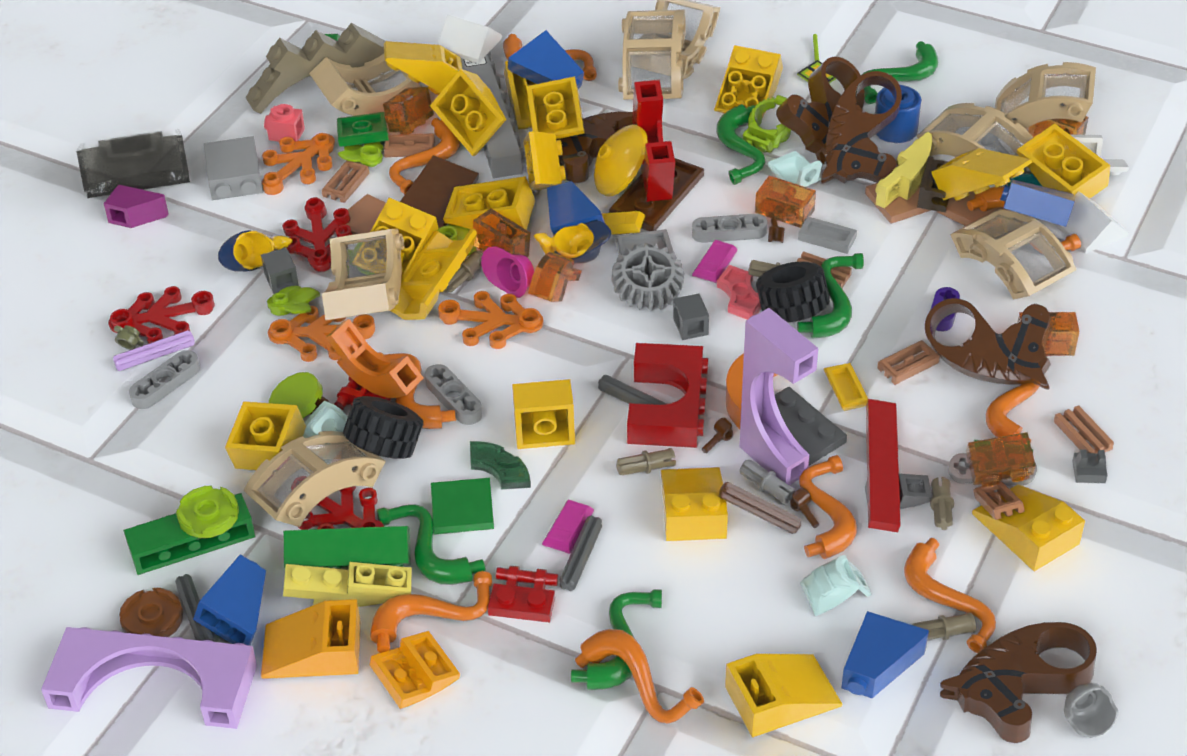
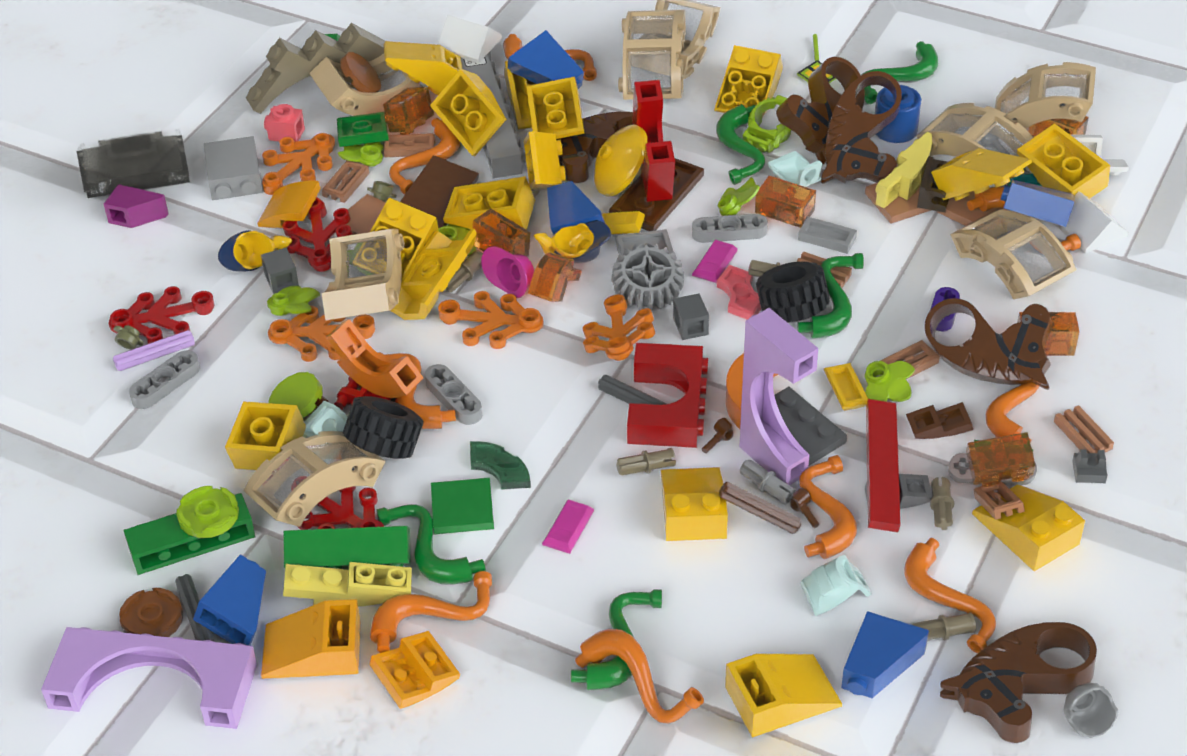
(289, 204): none -> light orange slope
(361, 72): none -> dark orange tile
(382, 190): none -> olive plate
(523, 602): red plate -> none
(543, 414): yellow brick -> none
(580, 553): dark grey axle -> none
(618, 345): none -> orange plant
(733, 199): none -> lime plate
(775, 232): reddish brown hand -> none
(891, 384): none -> lime plate
(932, 424): none -> reddish brown slope

